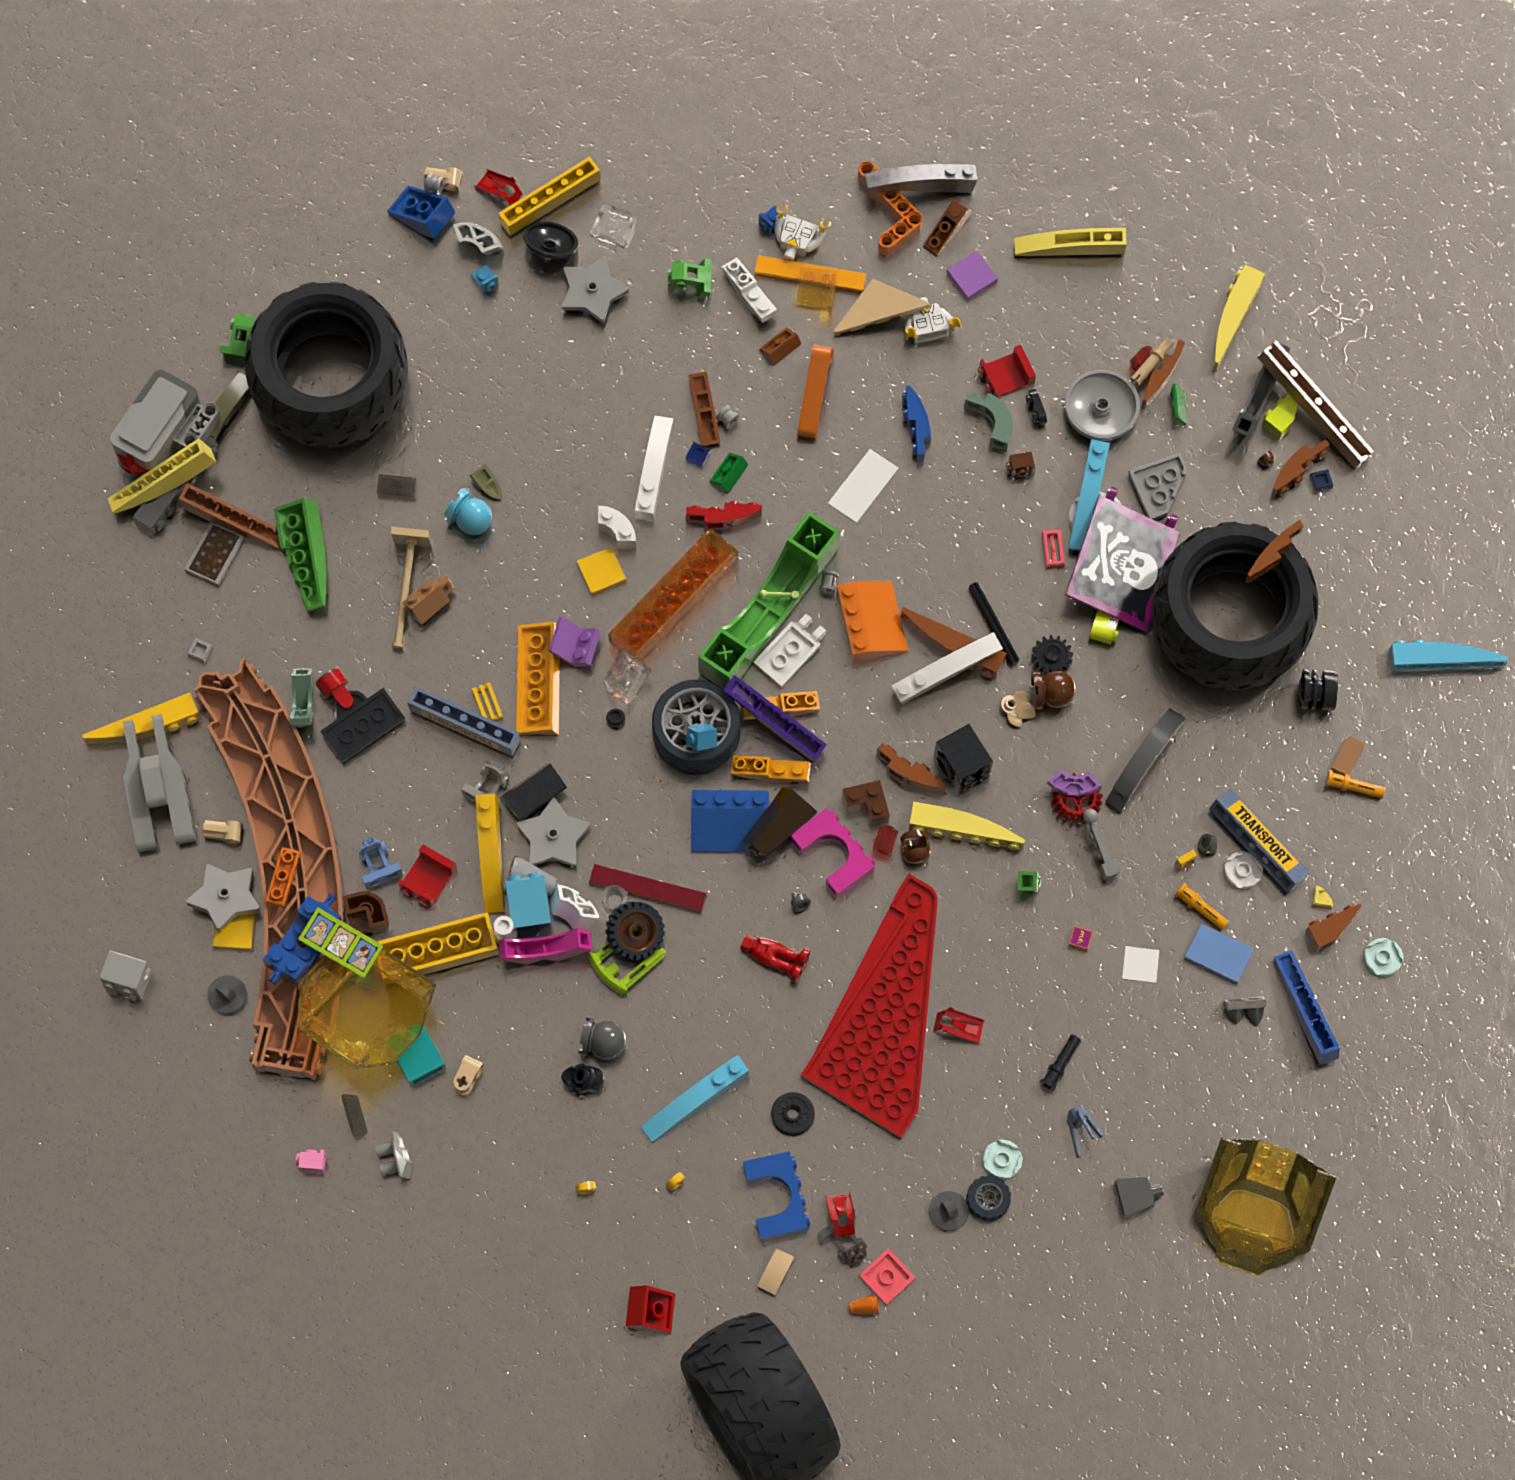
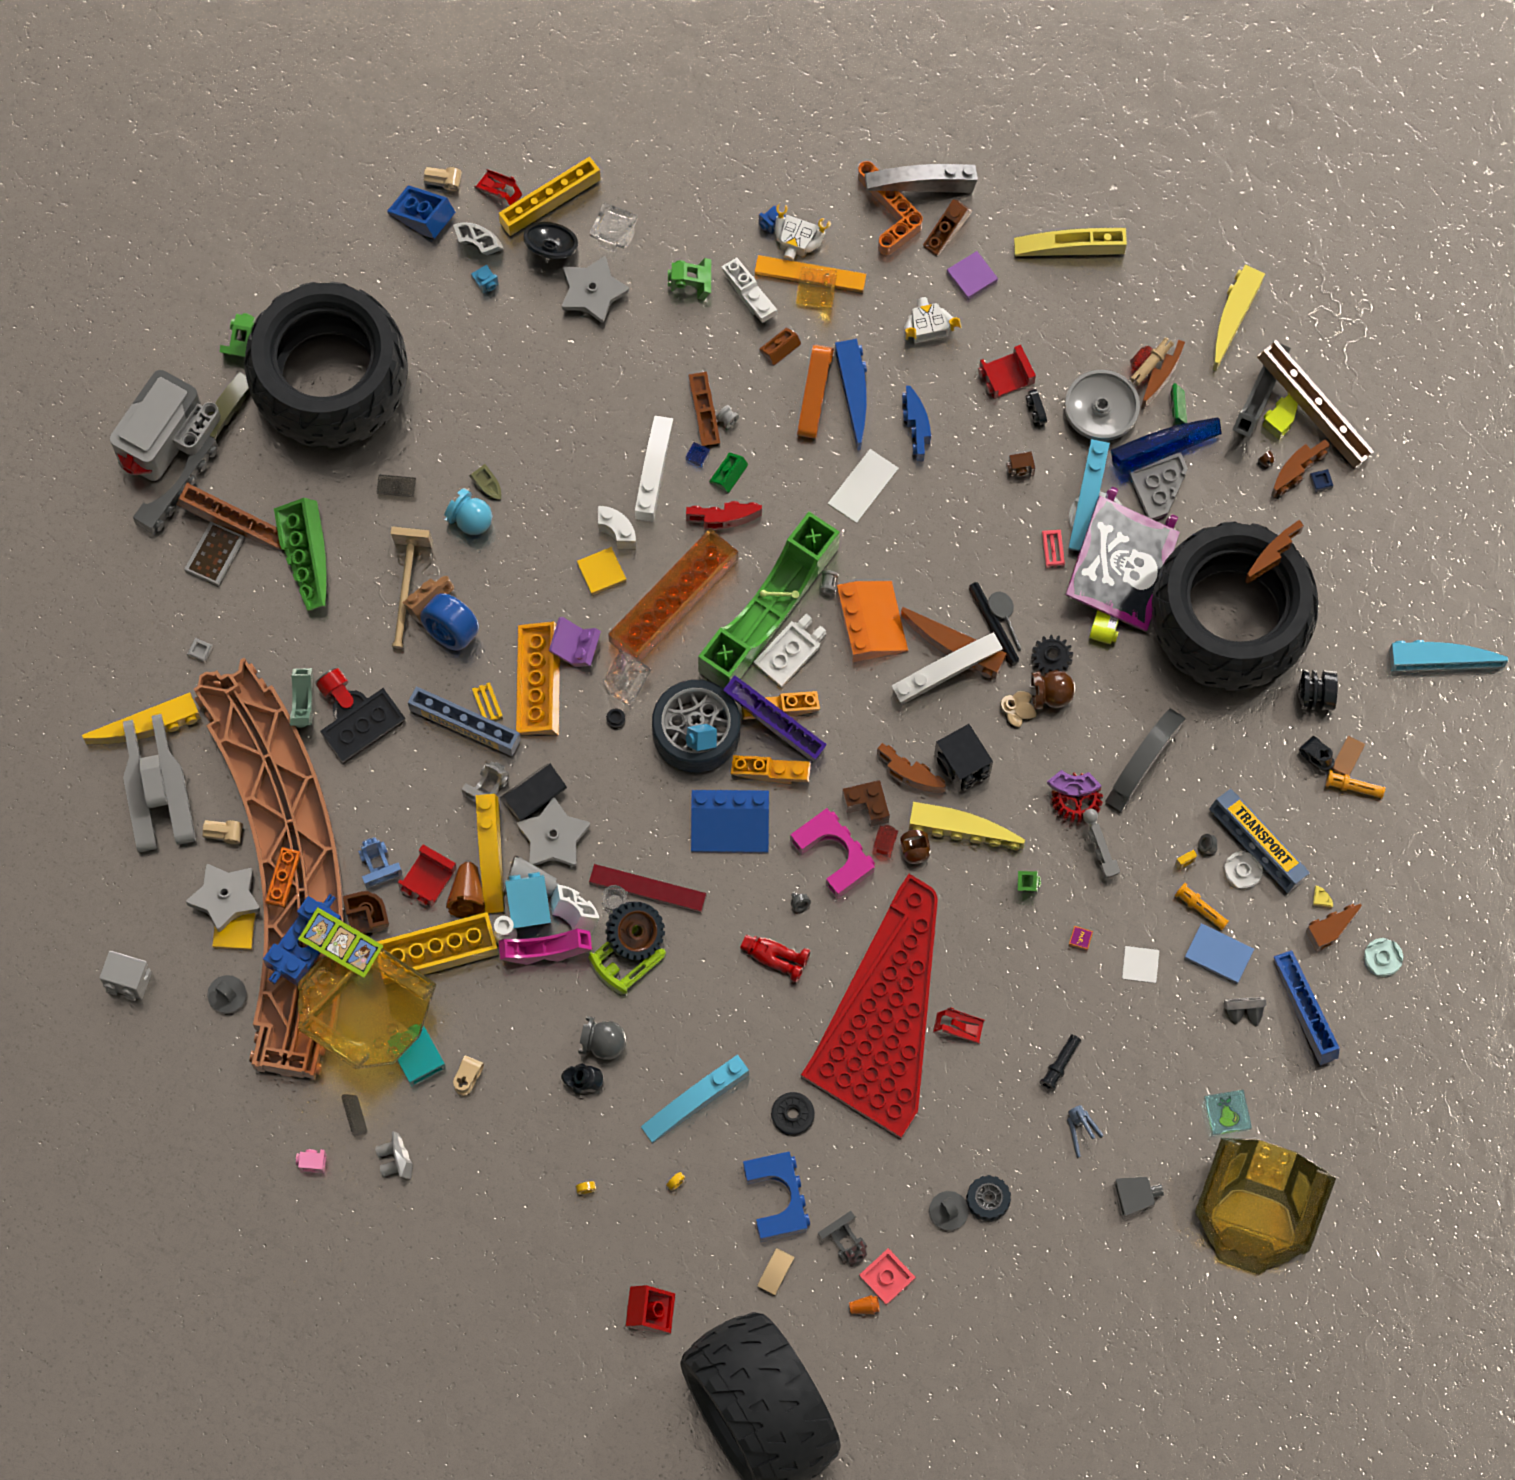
(164, 476): light yellow slope -> none
(434, 184): light grey wheel -> none
(449, 621): none -> blue wheel
(466, 892): none -> dark orange cone
(779, 821): dark brown slope -> none
(844, 1230): red piece -> none
(852, 375): none -> blue slope
(878, 305): tan tile -> none
(998, 414): sand green arch -> none
(1002, 607): none -> dark grey piece
(1002, 1159): light aqua tile -> none
(1163, 444): none -> clear blue slope
(1228, 1112): none -> clear light blue tile
(1318, 754): none -> black piece

